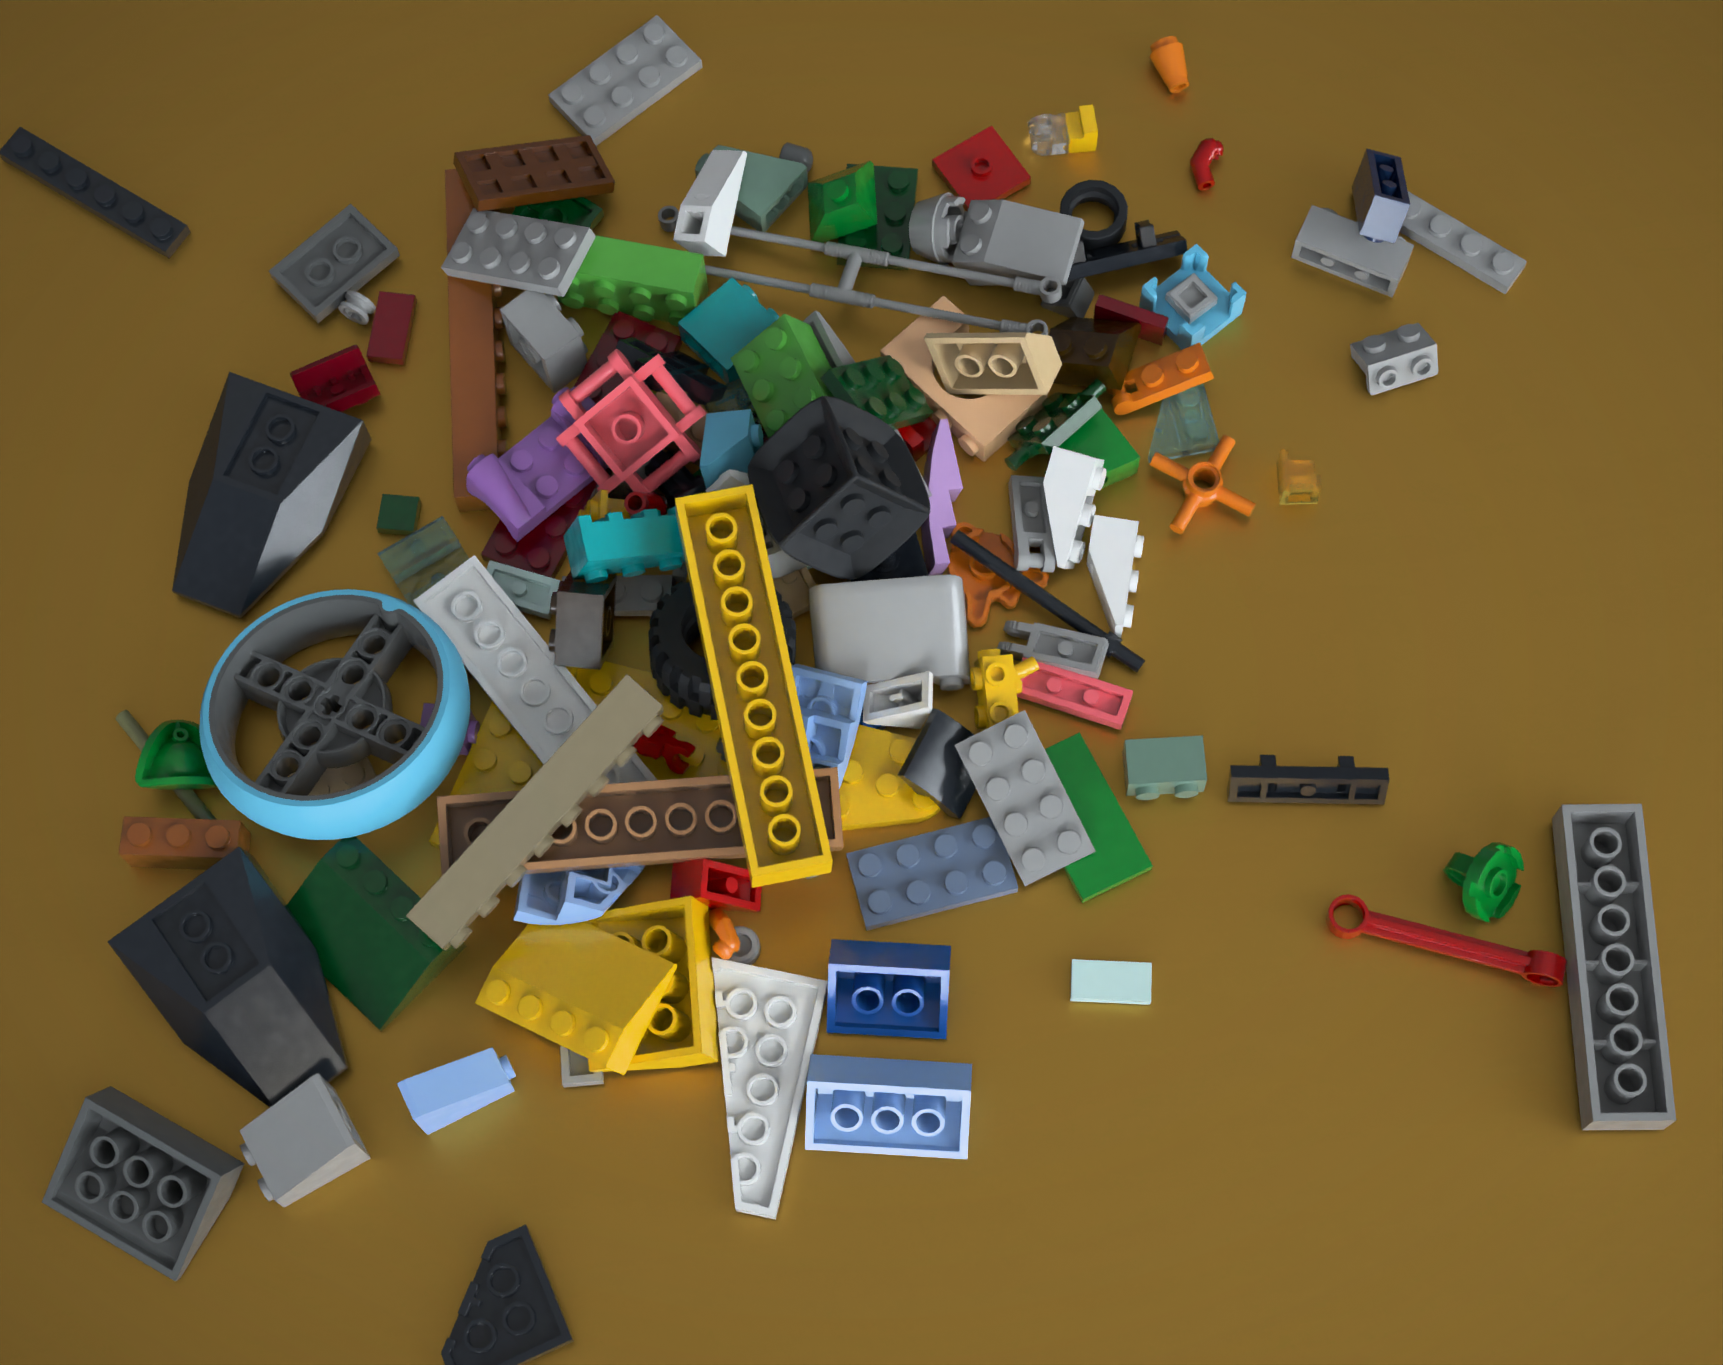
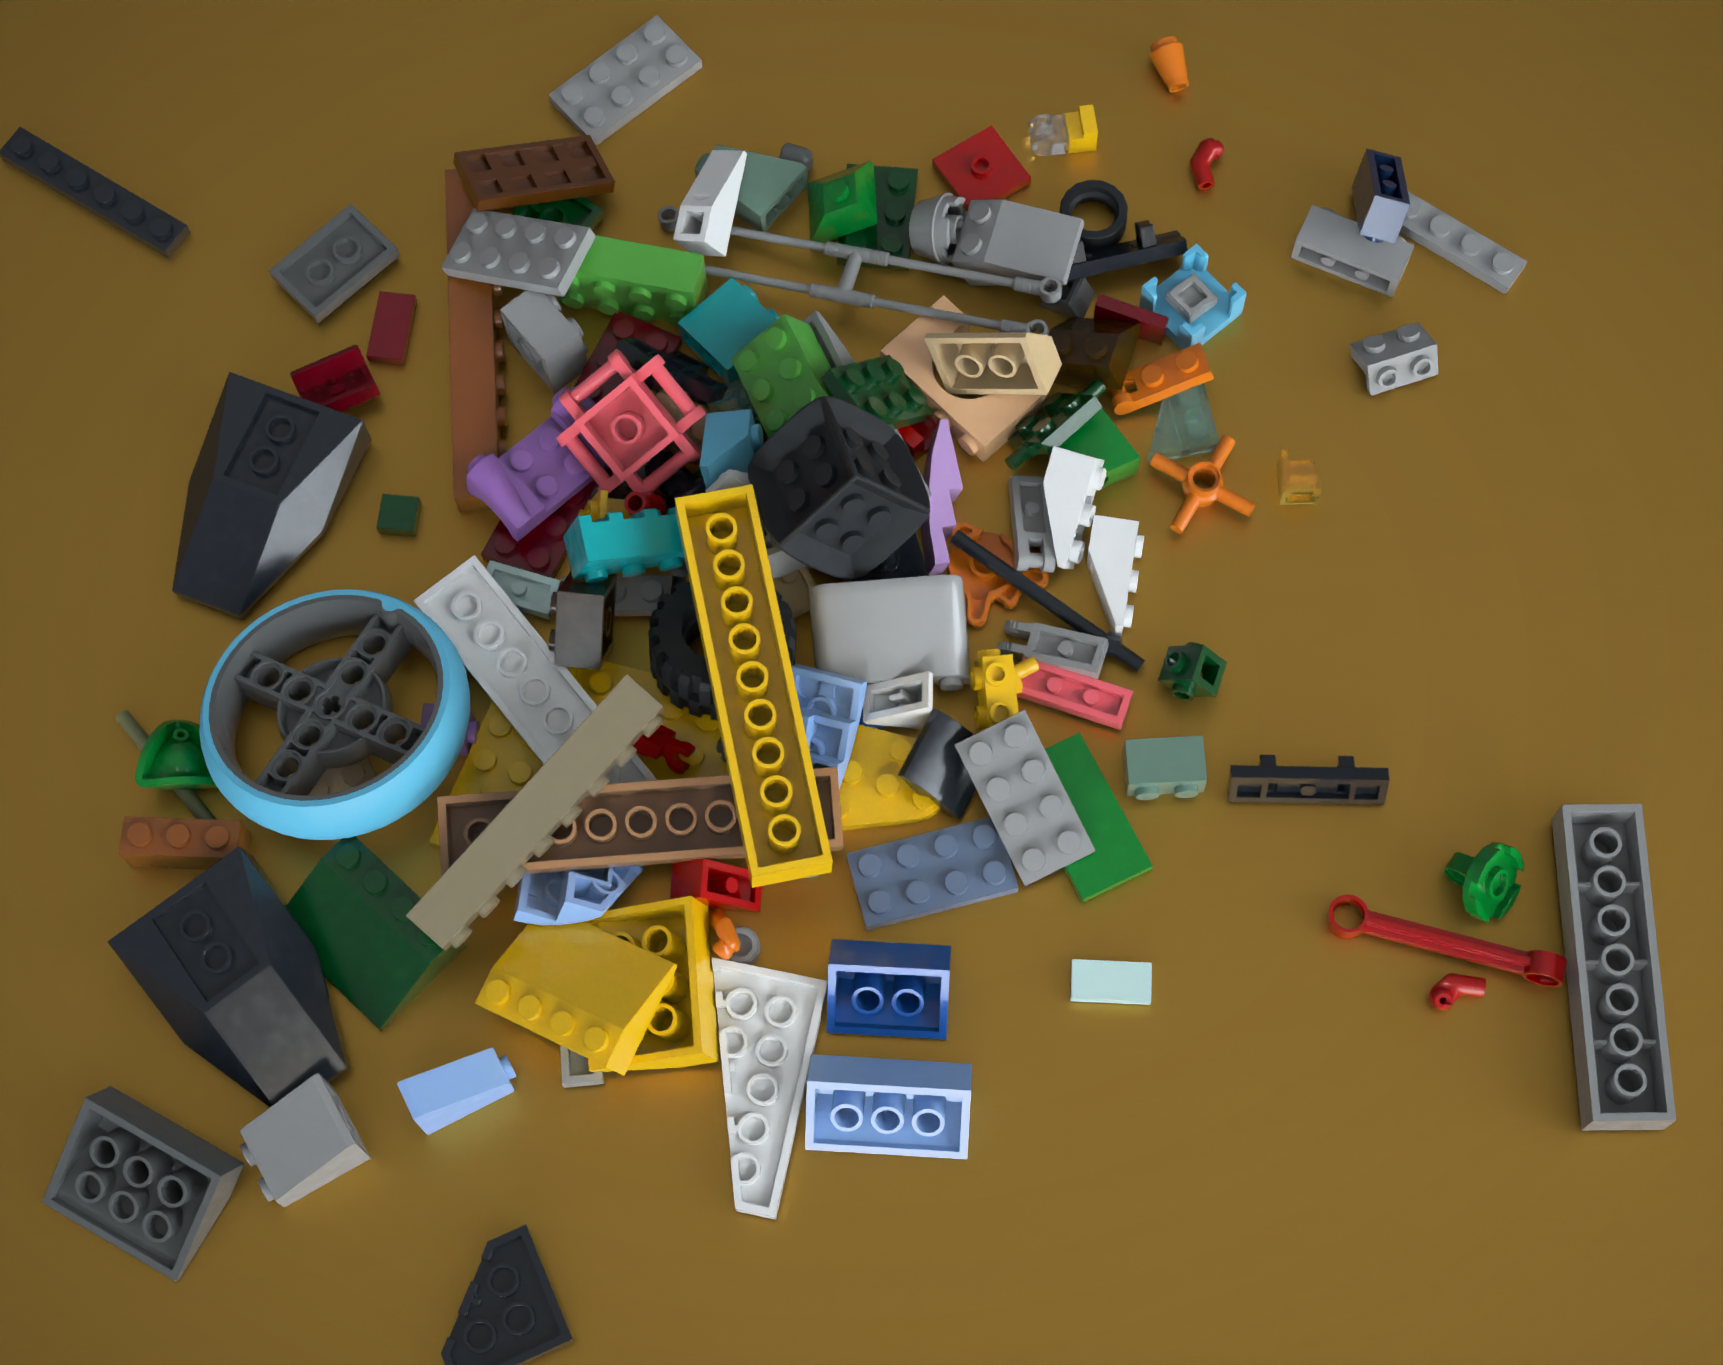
(357, 307): light grey bush -> none
(423, 558): clear light blue slope -> none
(1192, 671): none -> dark green brick
(1452, 987): none -> red arm

